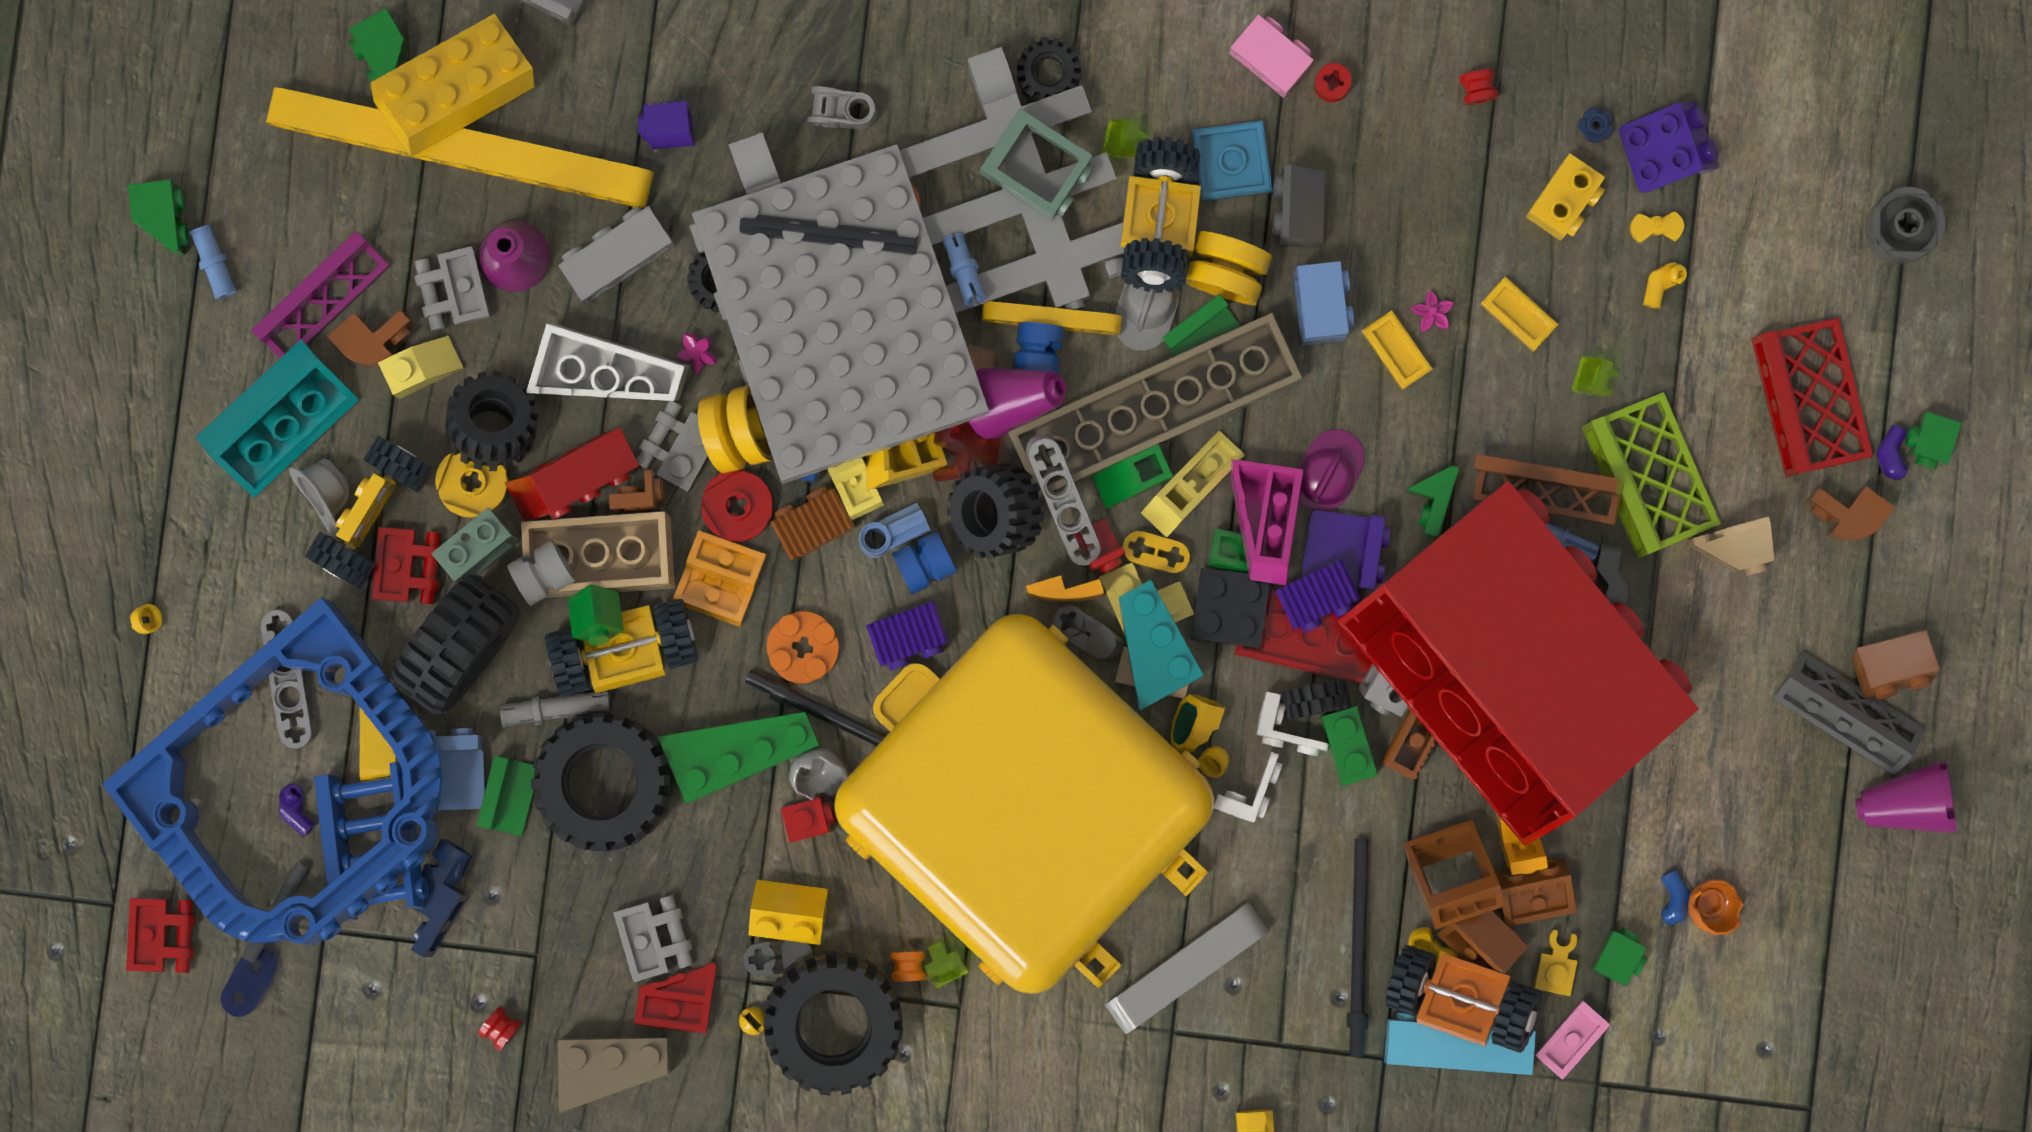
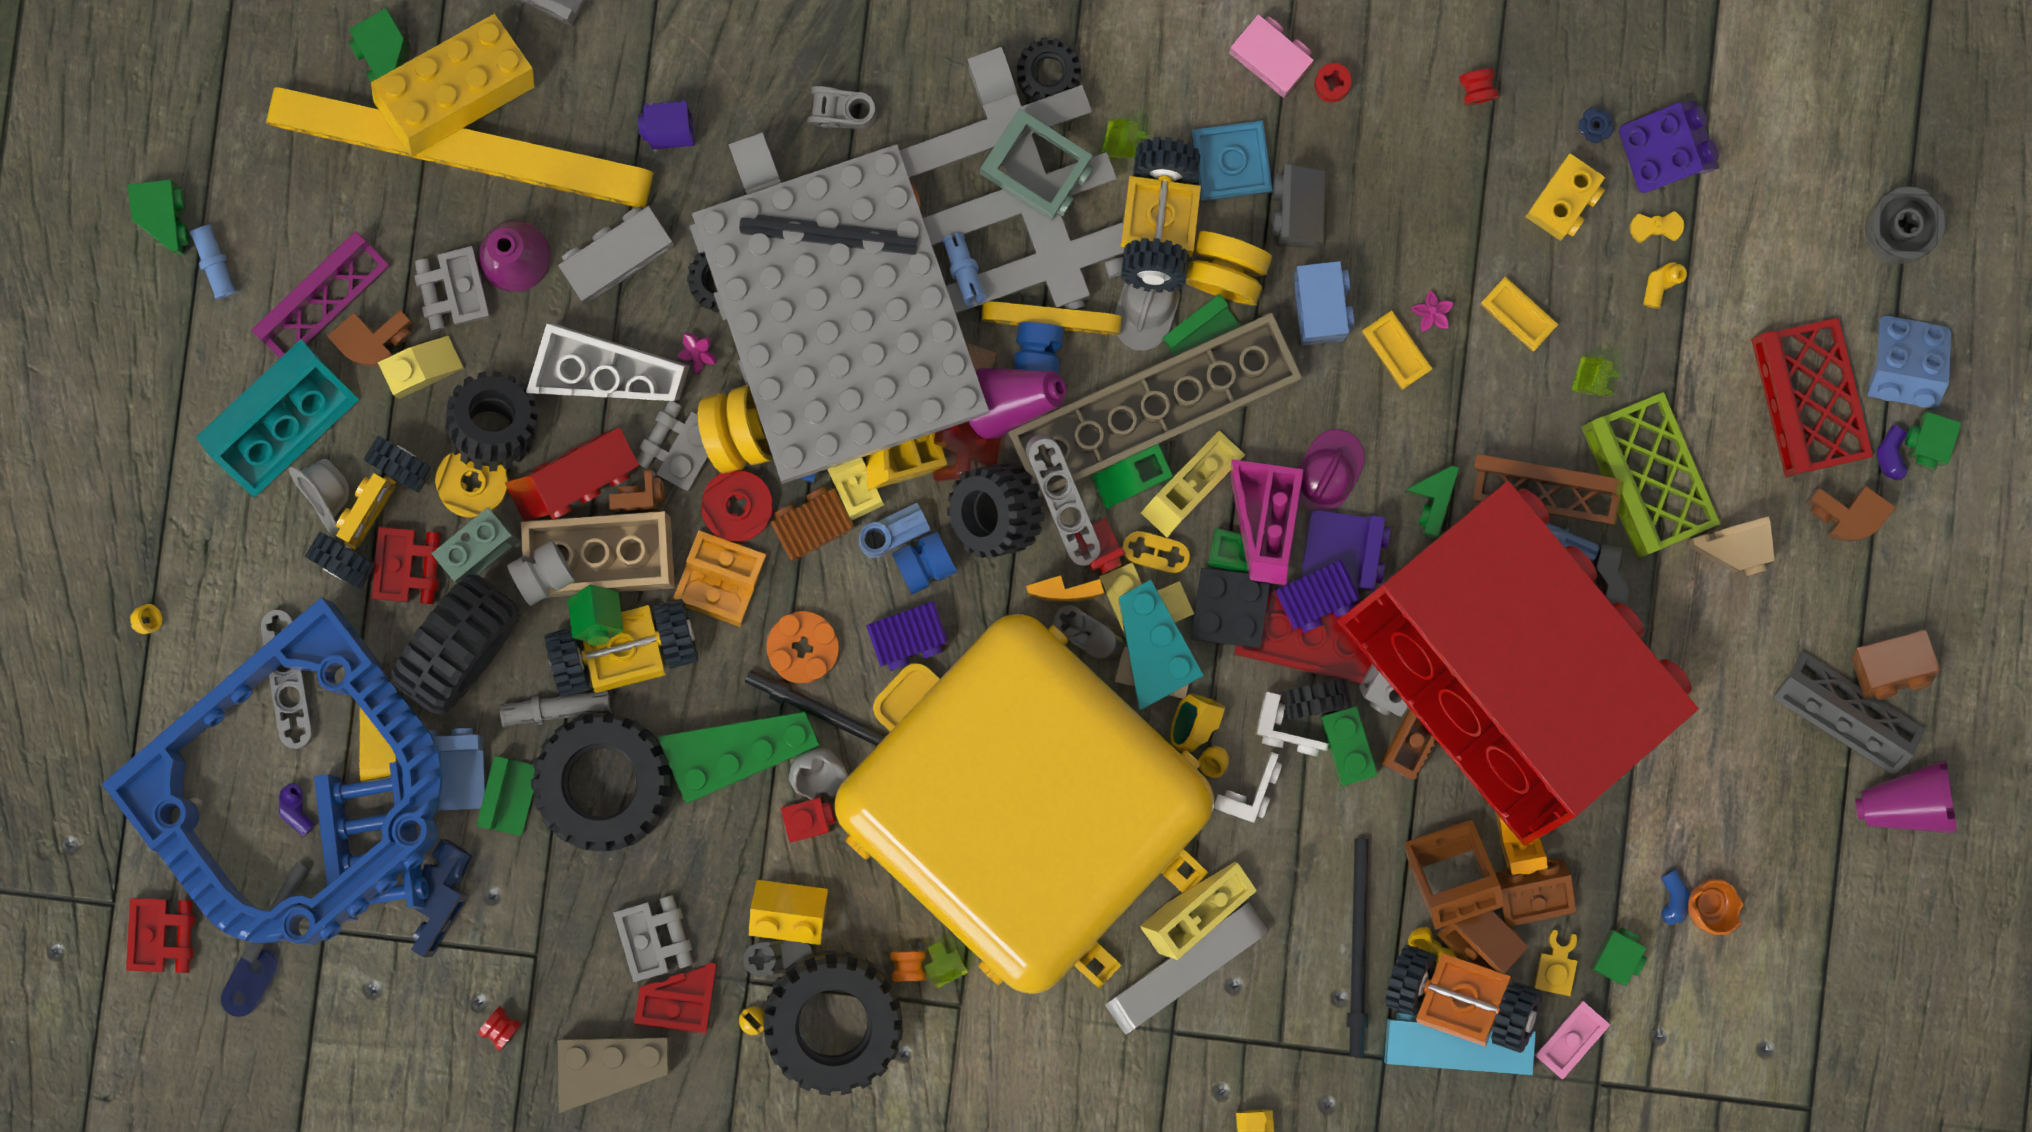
(1197, 911): none -> light yellow slope
(1911, 362): none -> medium blue bracket

